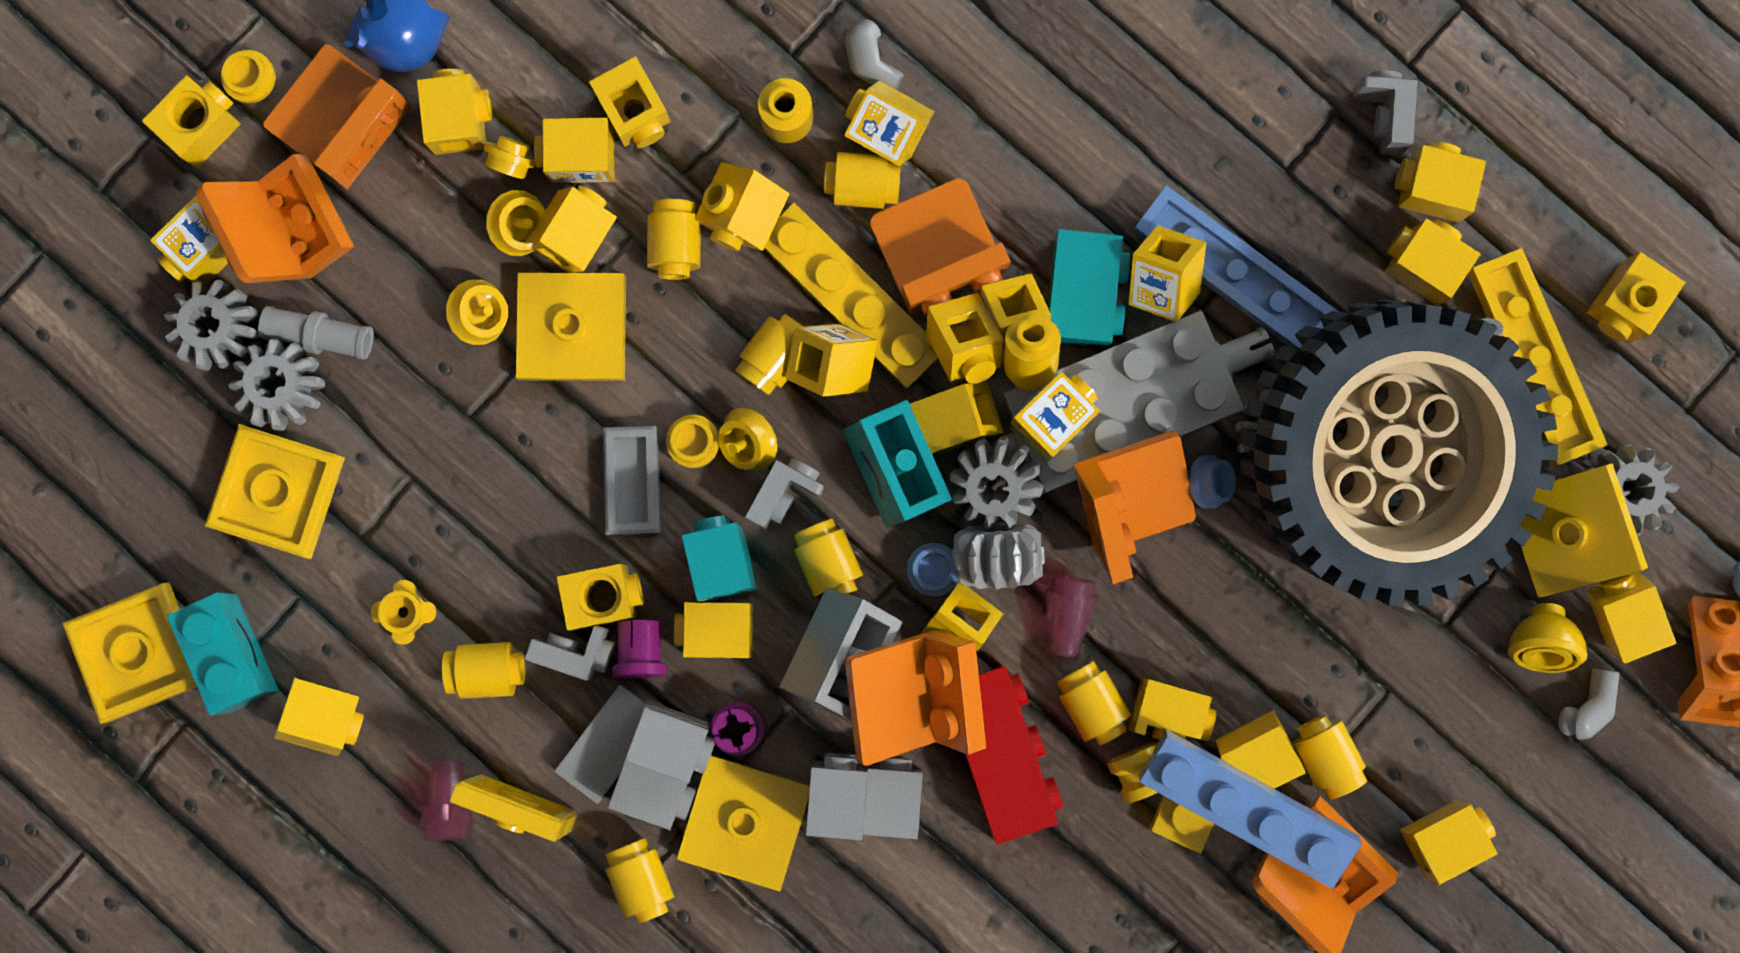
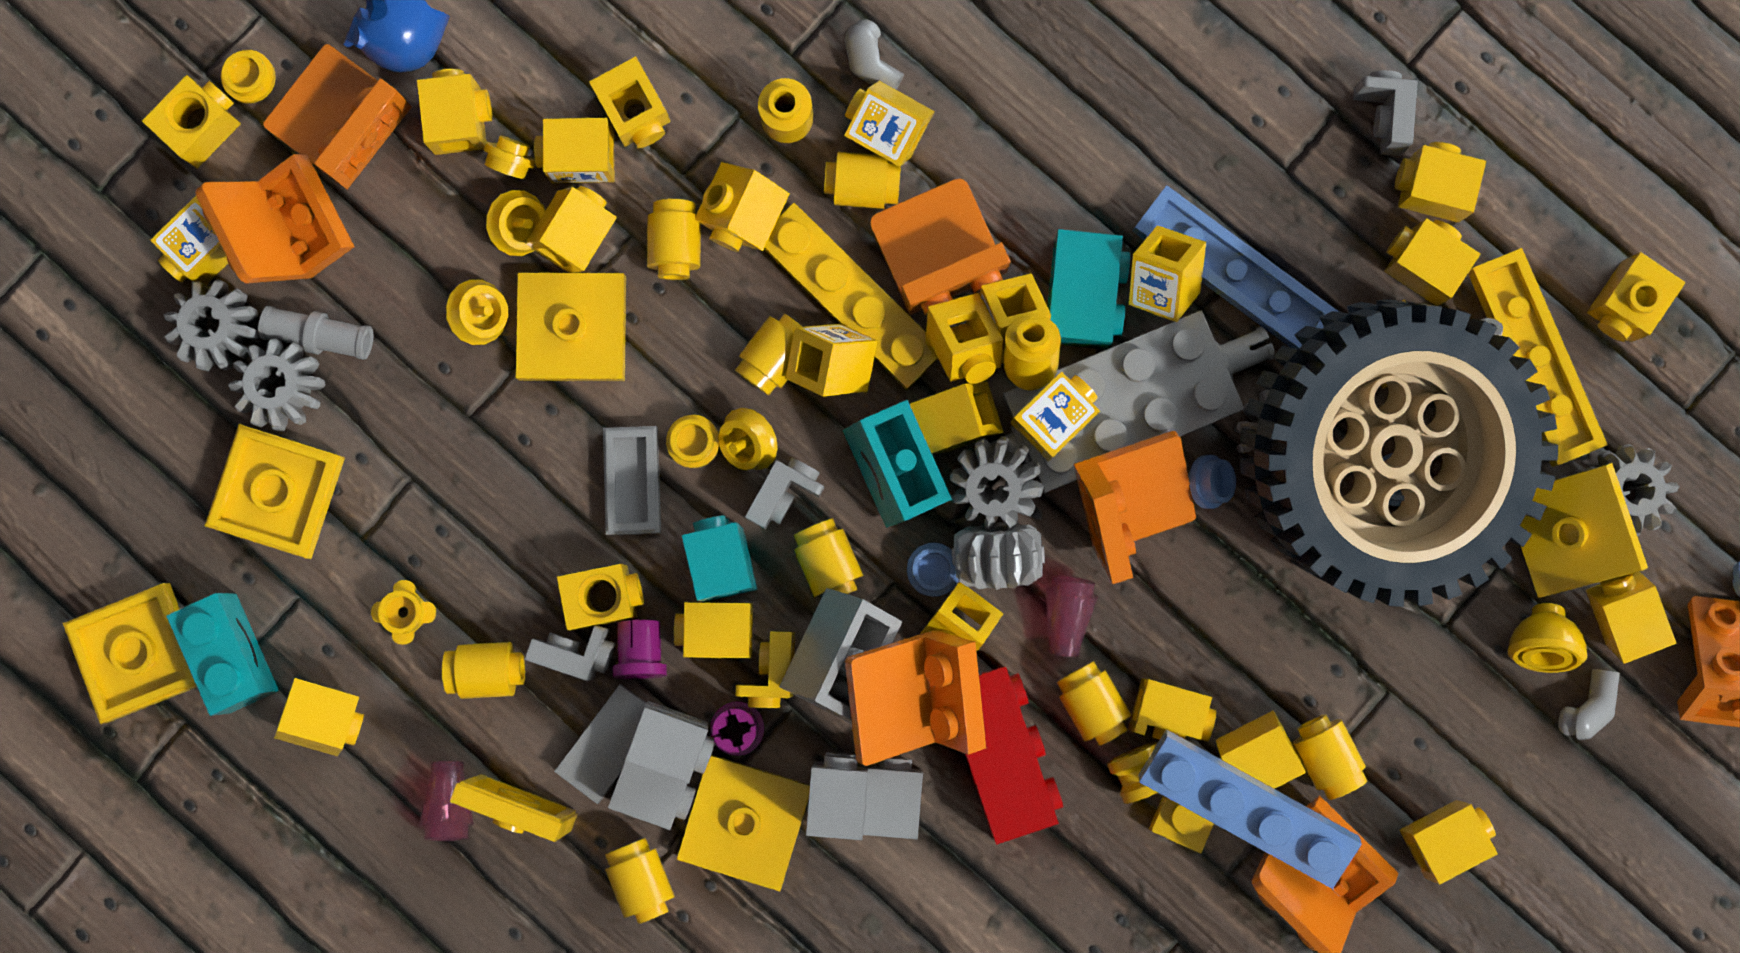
(774, 662): none -> yellow bracket

